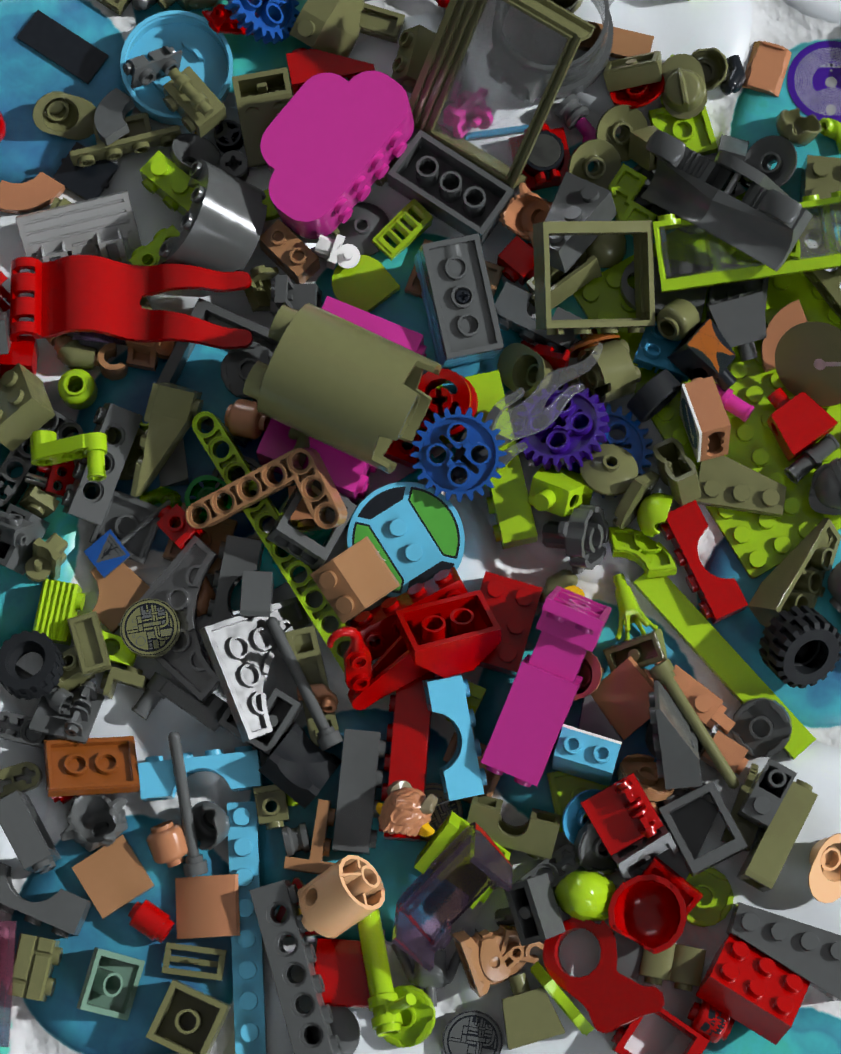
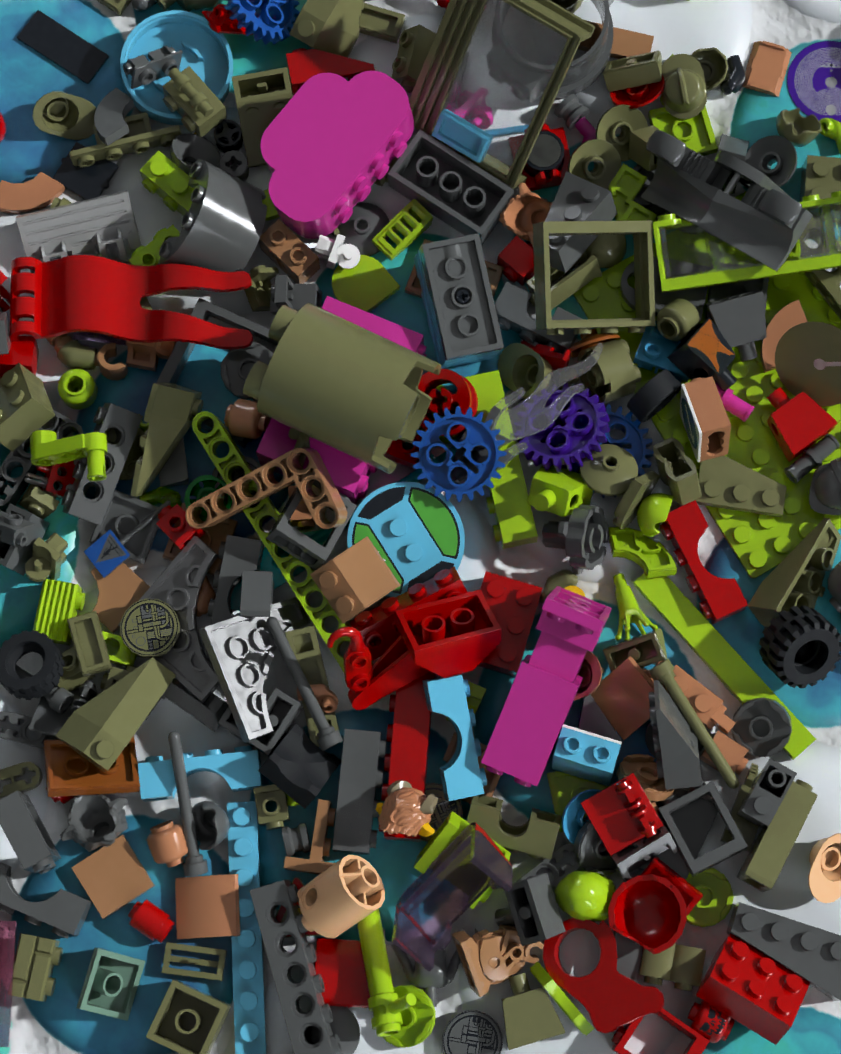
(112, 718): none -> olive wedge
(462, 135): none -> medium azure tile

